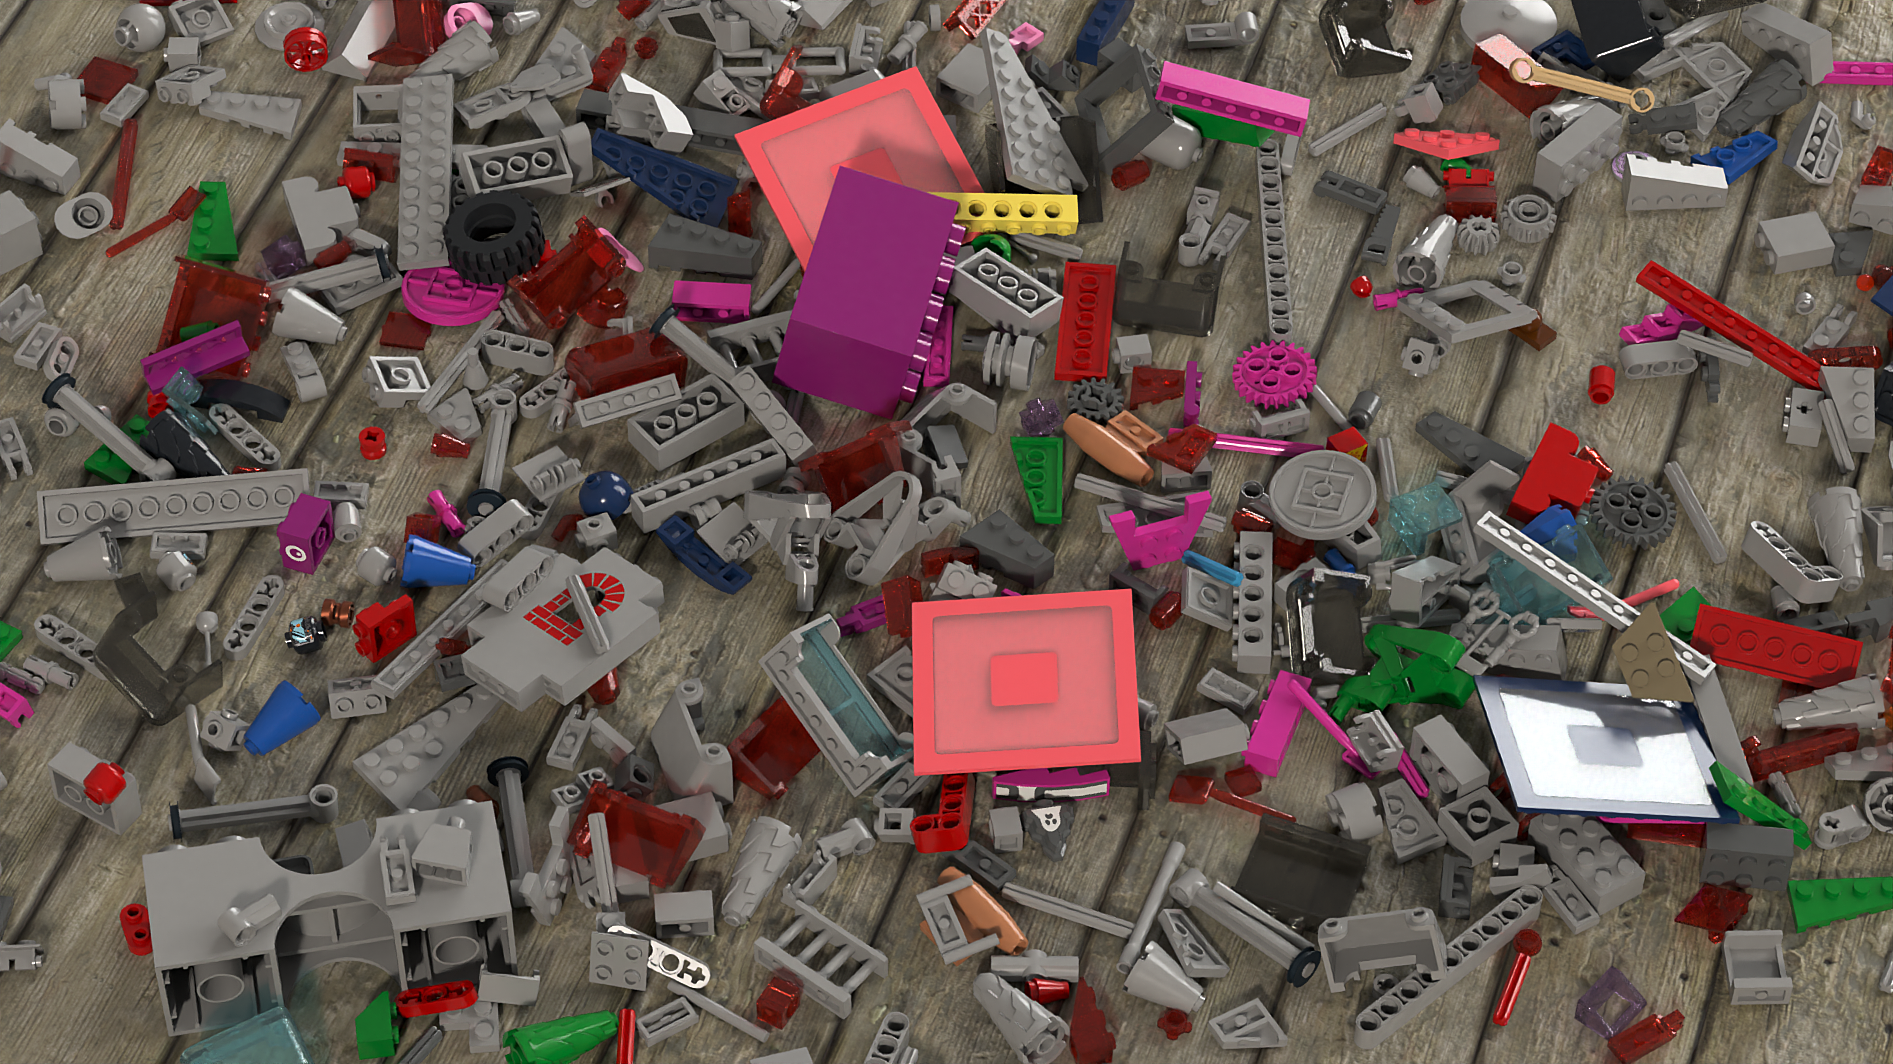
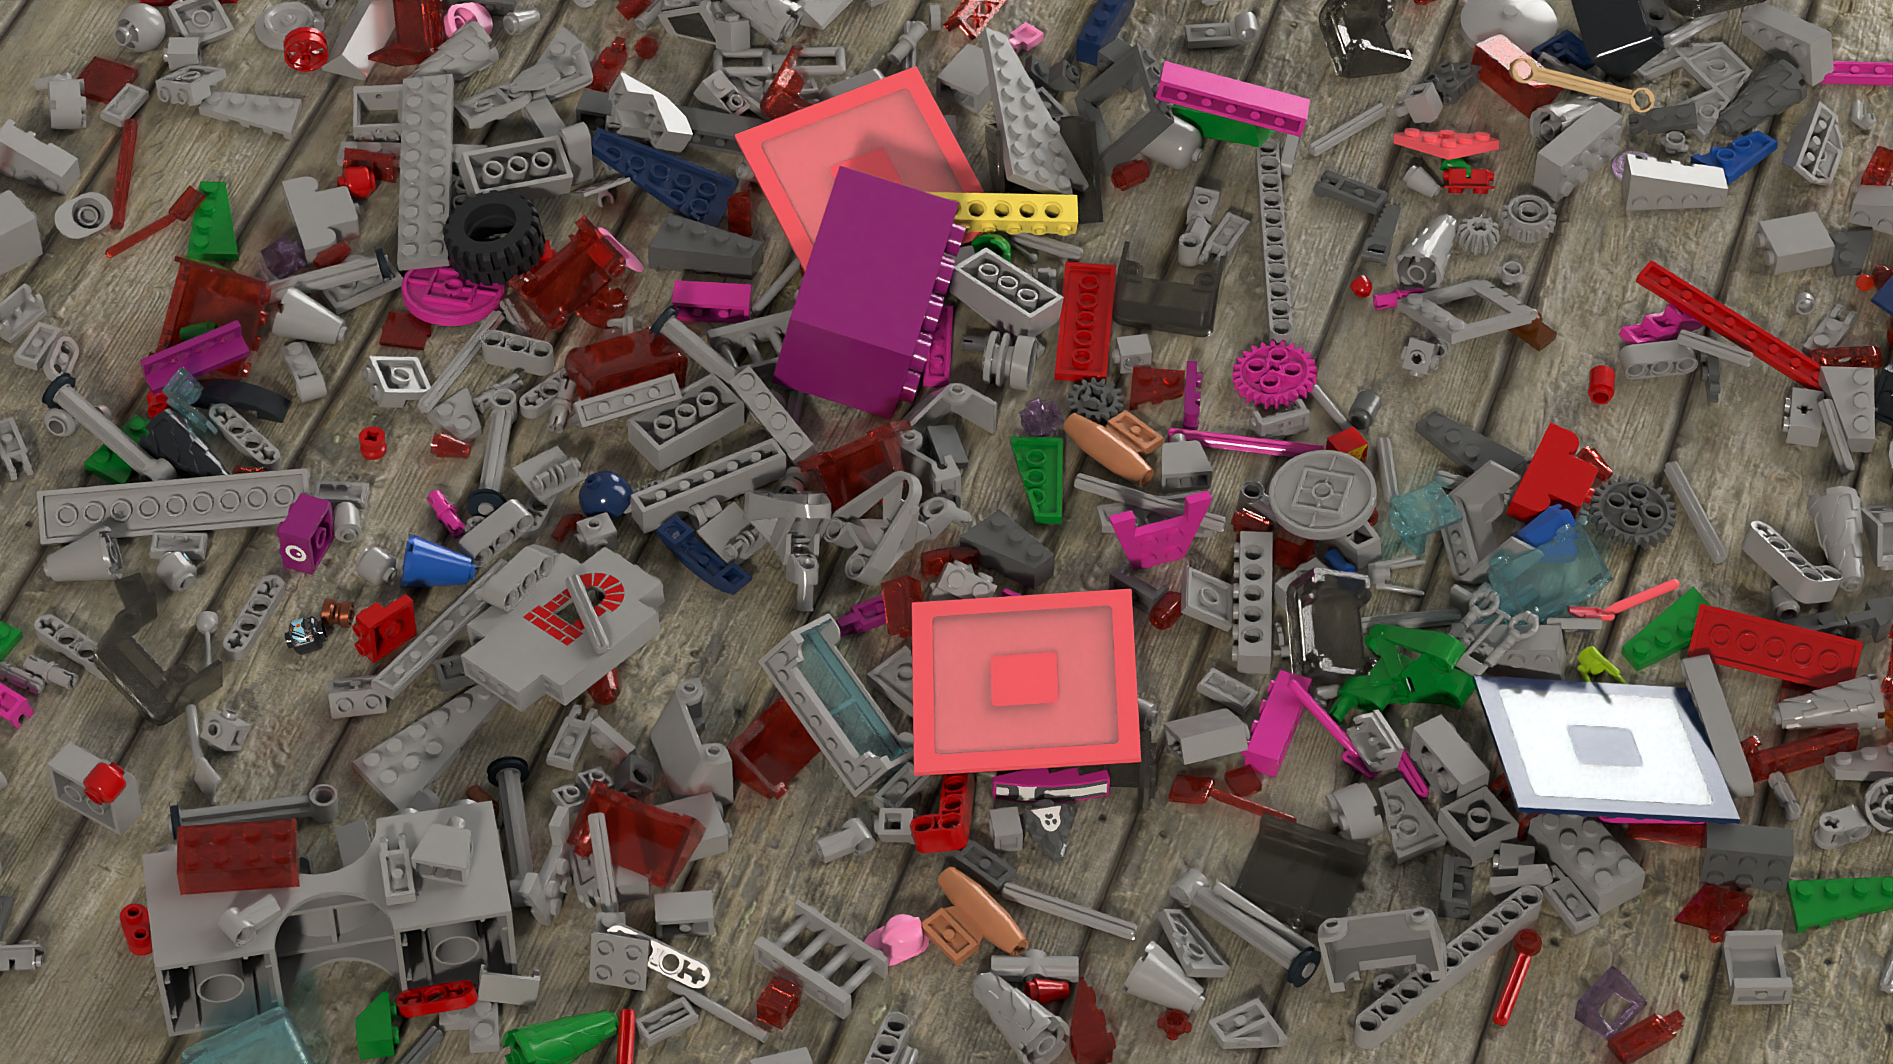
(238, 856): none -> clear red brick
(280, 720): blue cone -> none
(364, 242): light grey beam -> none
(423, 525): clear red brick -> none
(452, 646): clear red axle -> none
(475, 375): light grey cone -> none
(762, 860): light grey cone -> none
(812, 881): light grey hinge -> none
(865, 50): light grey hinge -> none
(899, 939): none -> bright pink piece
(945, 925): light grey plate -> none
(1133, 949): light grey piece -> none
(1185, 448): clear red wing -> none
(1212, 568): dark azure axle -> none
(1422, 589): light grey wedge -> none
(1467, 201): clear red hinge -> none
(1581, 588): light grey plate -> none
(1595, 663): none -> lime plant
(1650, 660): dark tan wing -> none
(1755, 805): green wing -> none

